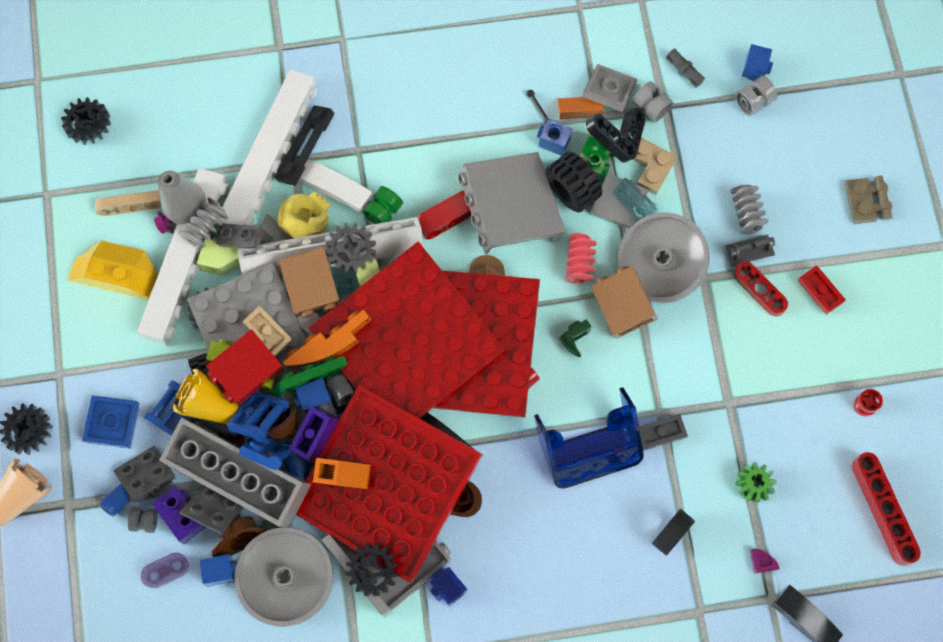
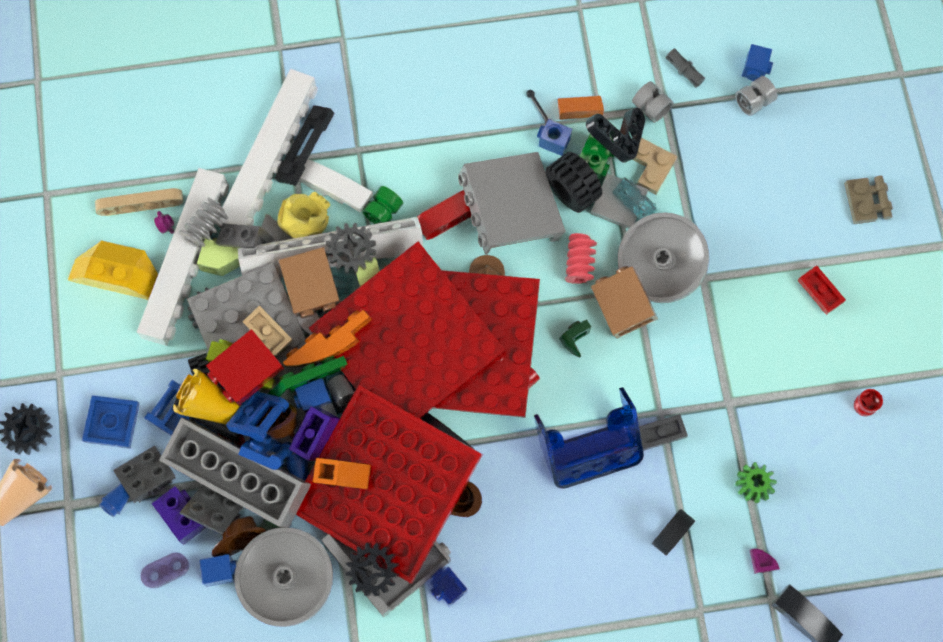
(85, 119): black gear -> none
(142, 520): dark grey wheel -> none
(179, 197): light grey cone -> none
(609, 87): light grey tile -> none
(748, 208): light grey piece -> none
(751, 249): dark grey hinge -> none
(760, 279): red beam -> none
(886, 521): red beam -> none

